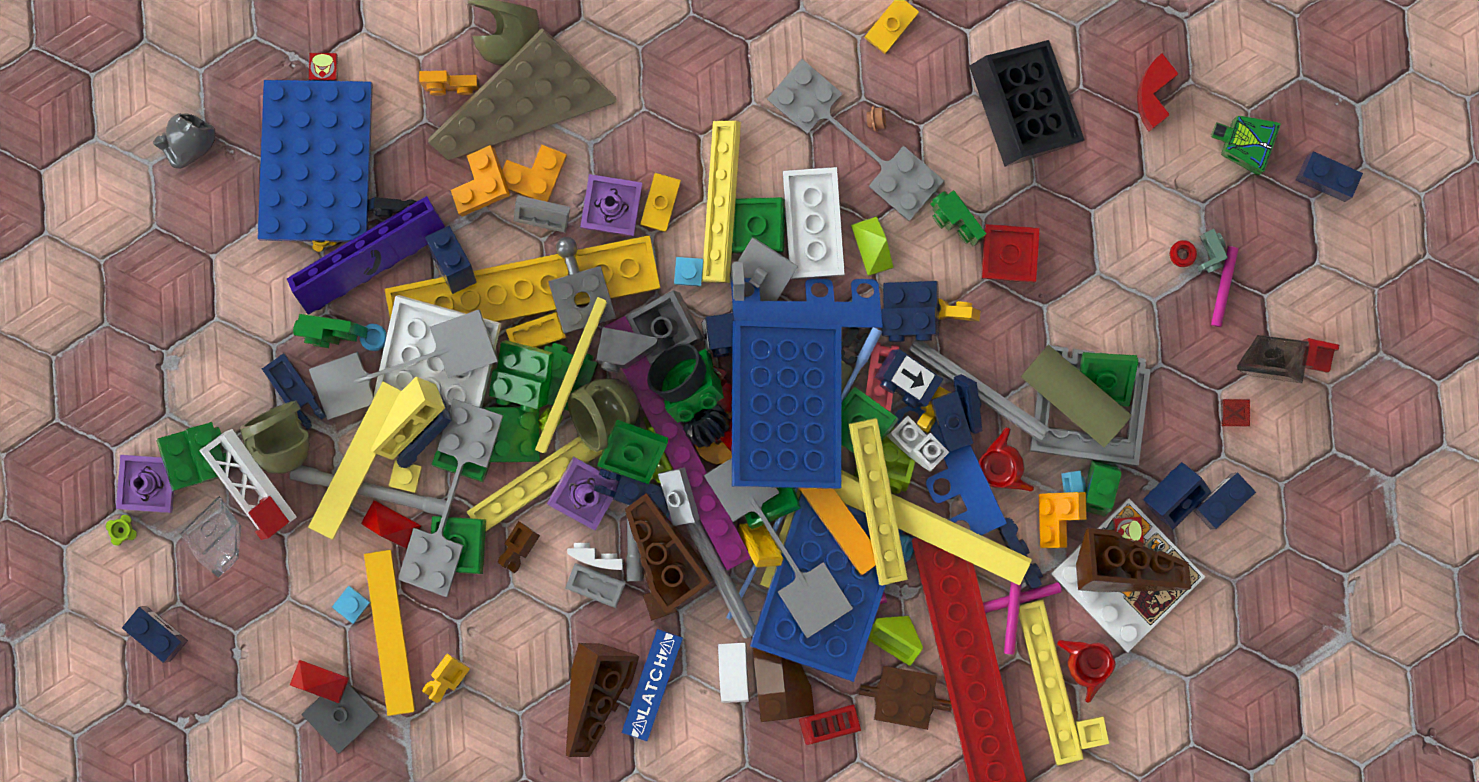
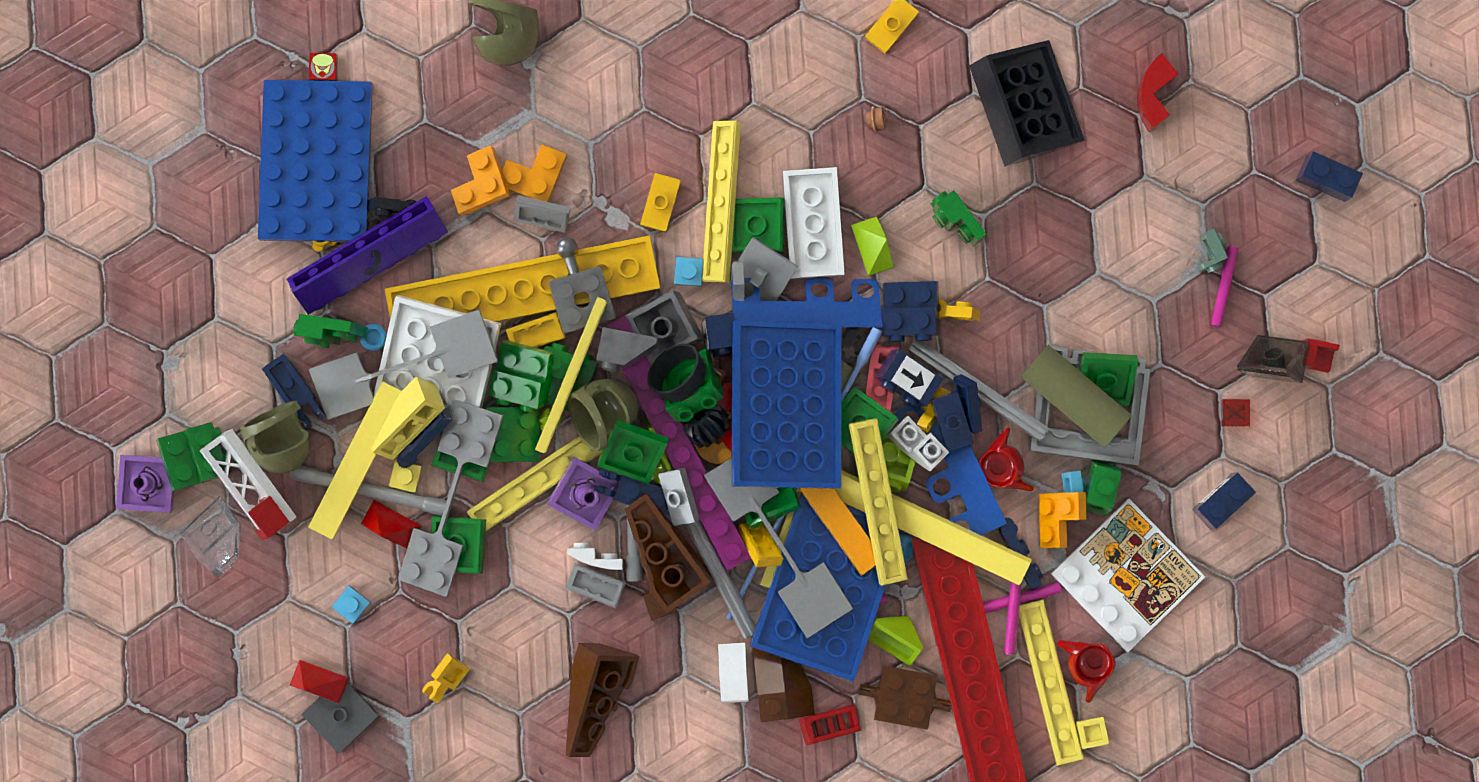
(113, 530): lime plate -> none
(154, 634): dark blue brick -> none
(185, 139): dark grey piece -> none
(389, 632): yellow tile -> none
(440, 81): light orange plate -> none
(451, 259): dark blue brick -> none
(519, 544): reddish brown plate -> none
(526, 94): dark tan wing -> none
(600, 189): medium lavender plate -> none
(652, 685): blue tile -> none
(903, 180): light grey hinge -> none
(1010, 253): red plate -> none
(1124, 565): reddish brown wedge -> none
(1129, 528): tile -> none
(1177, 495): dark blue brick -> none
(1188, 247): red plate -> none
(1247, 141): green torso -> none

